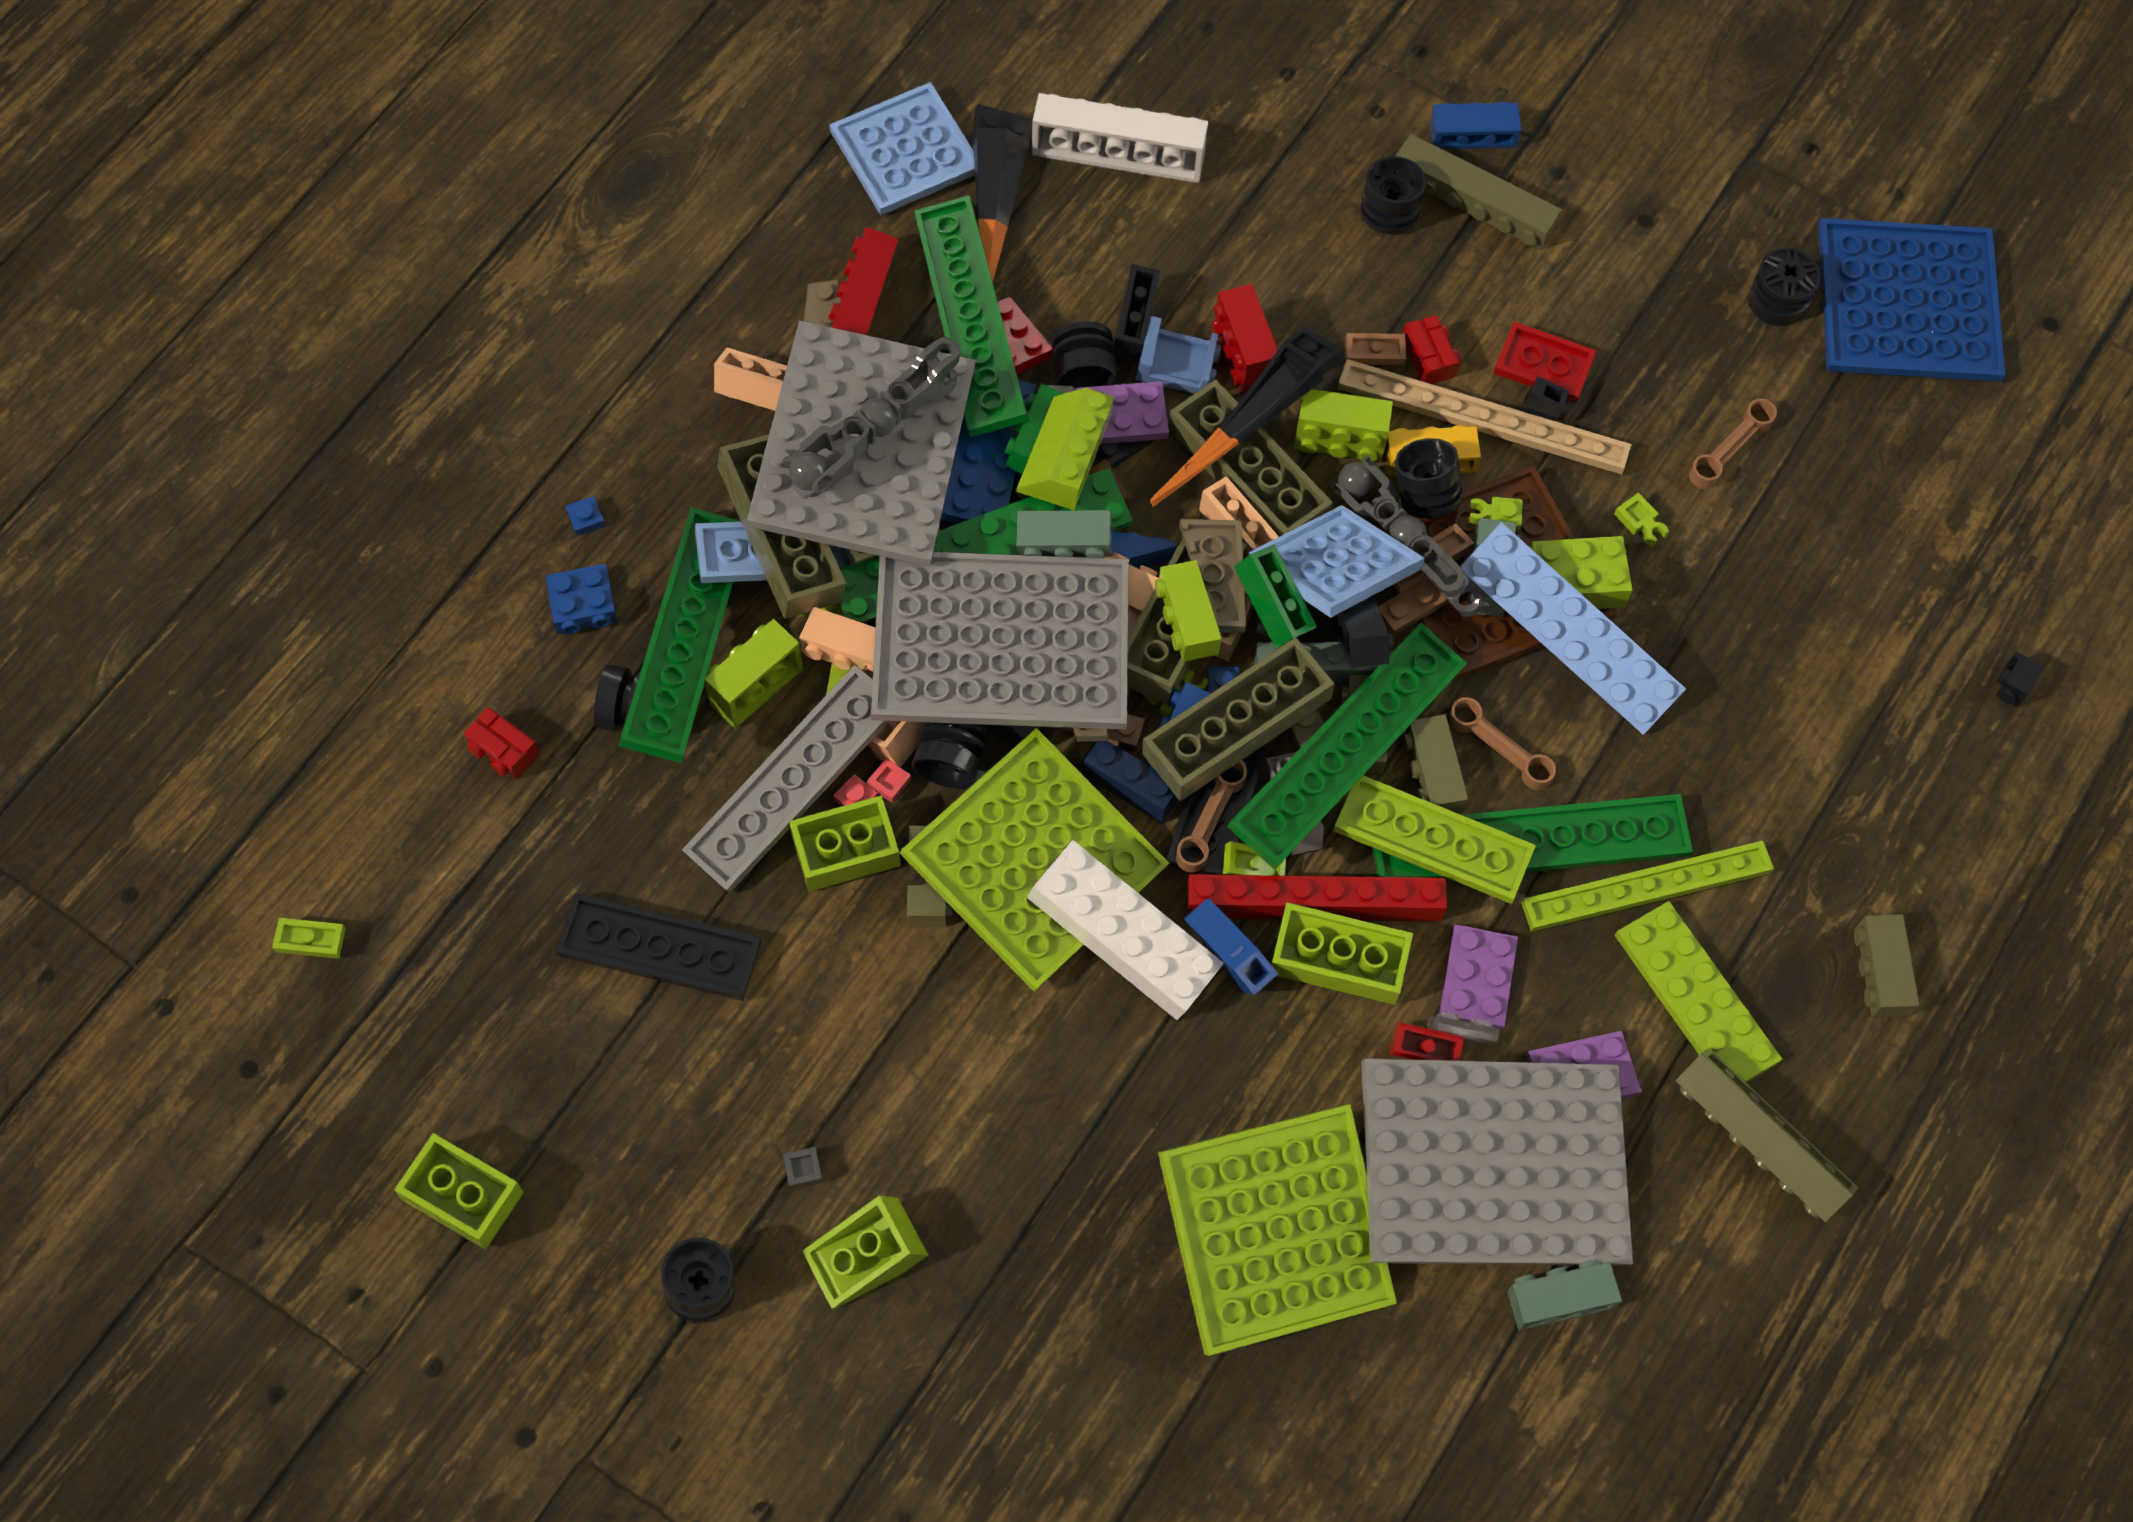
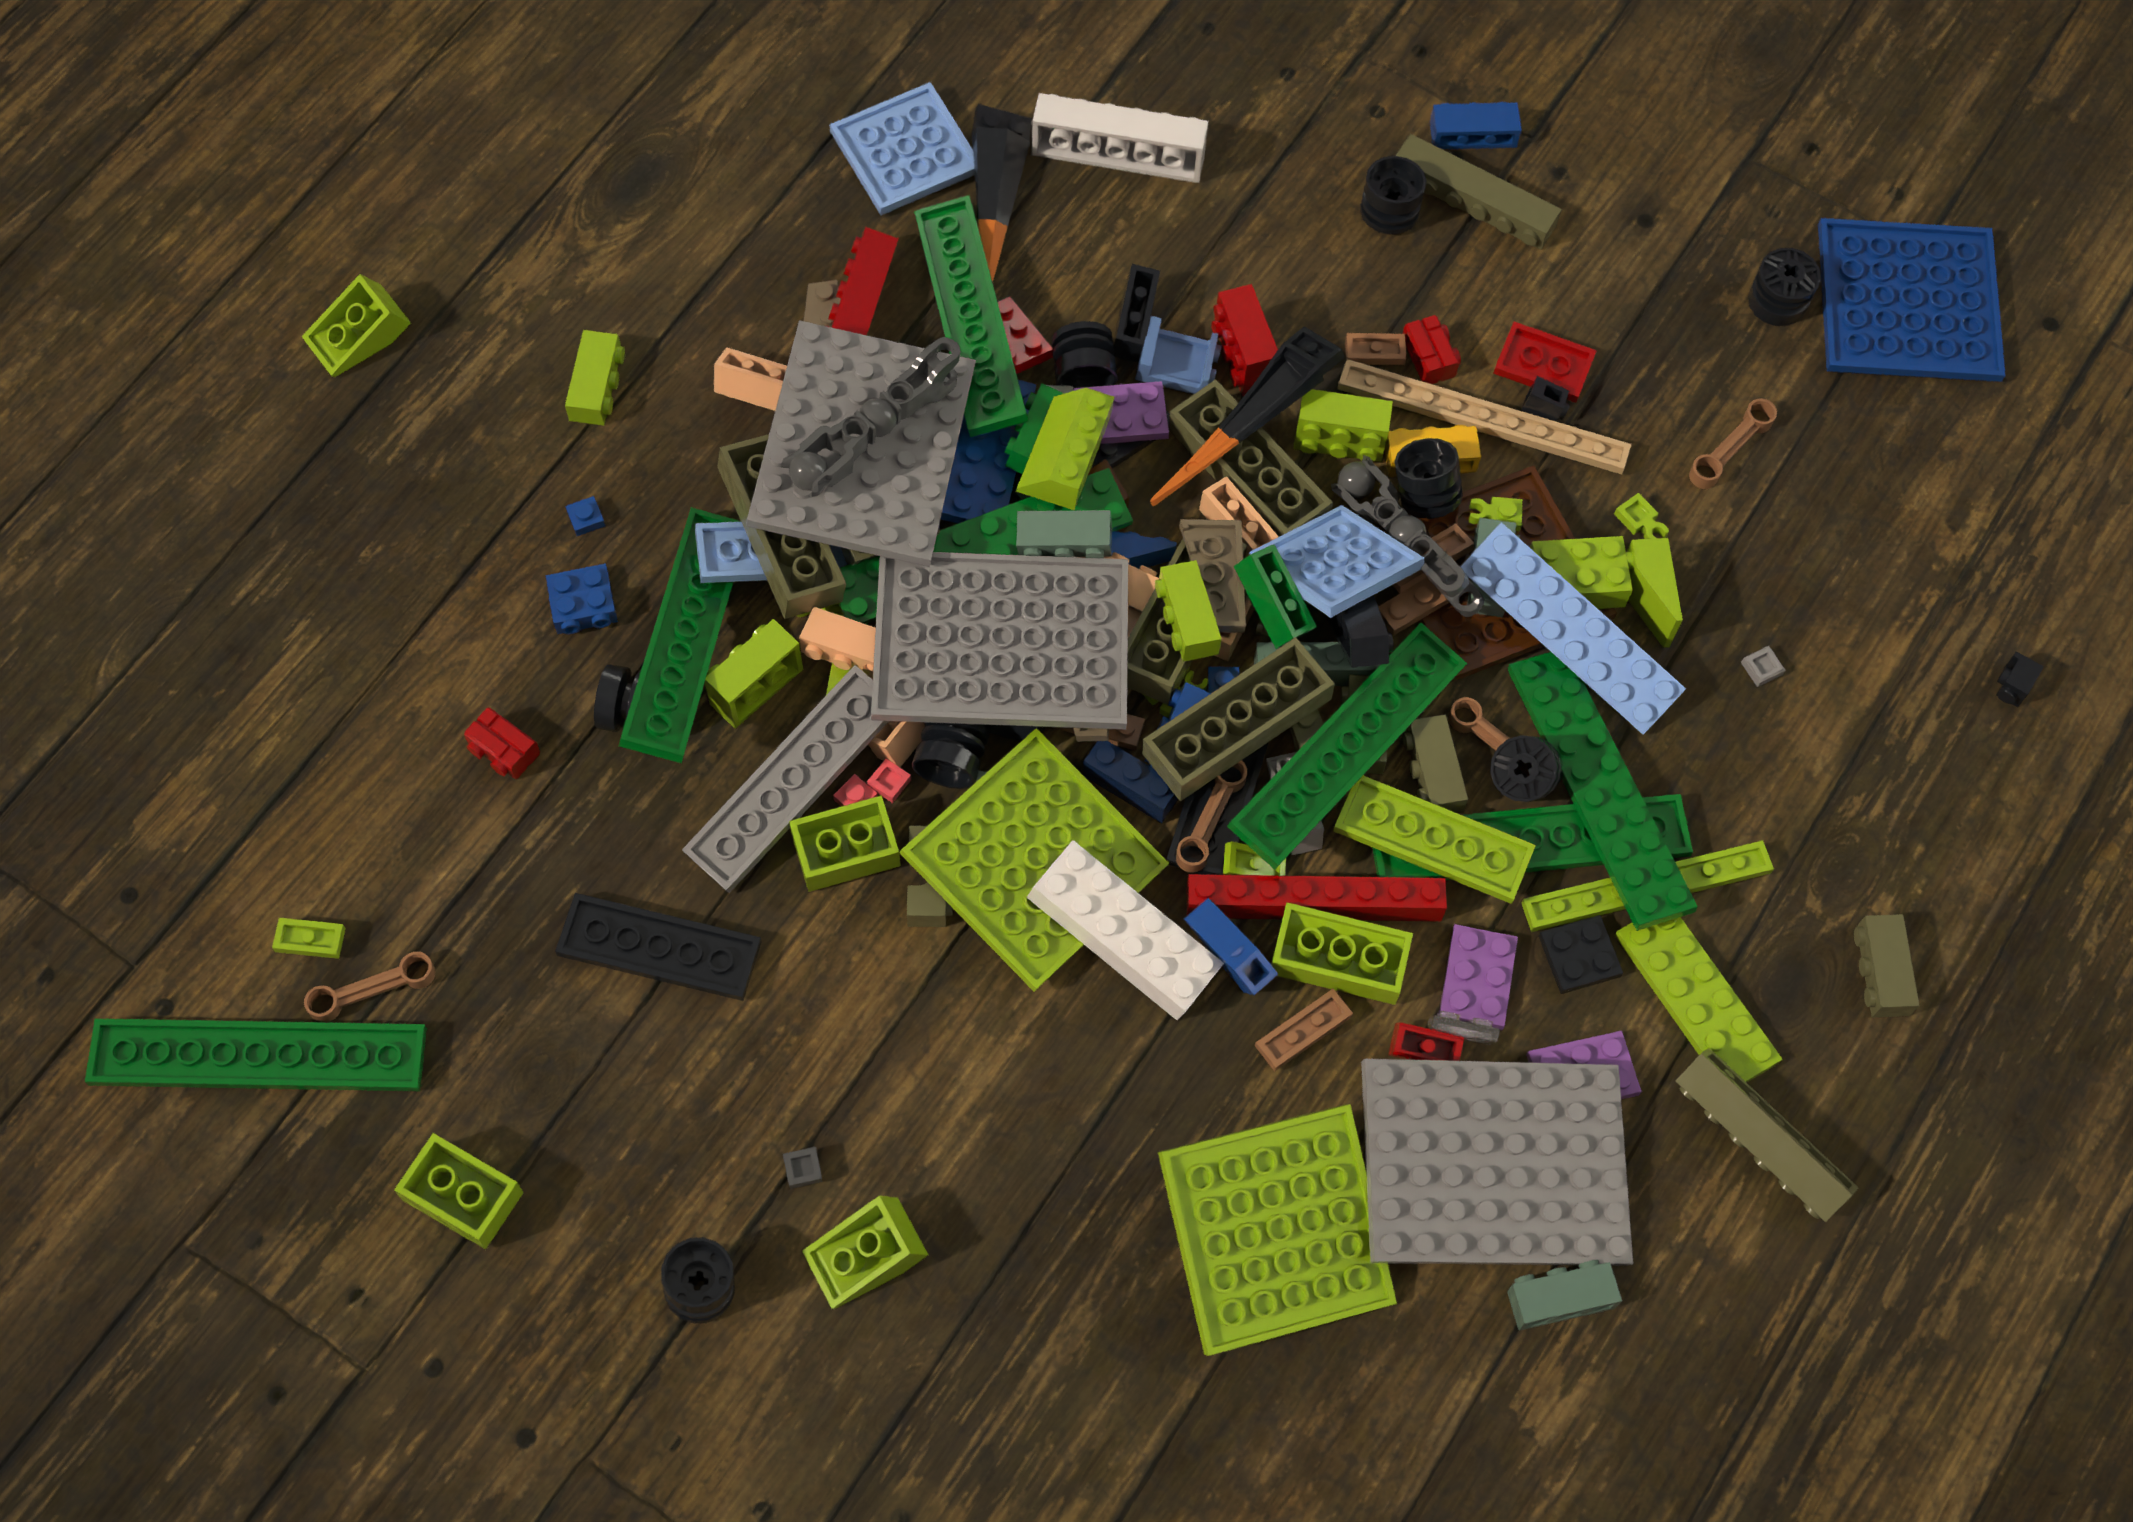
(256, 1054): none -> green plate
(355, 326): none -> lime slope
(369, 987): none -> medium nougat piece
(594, 377): none -> lime brick
(1303, 1029): none -> medium nougat plate
(1543, 776): none -> black wheel
(1580, 954): none -> black plate
(1603, 792): none -> green plate
(1654, 587): none -> lime slope
(1763, 666): none -> light grey tile

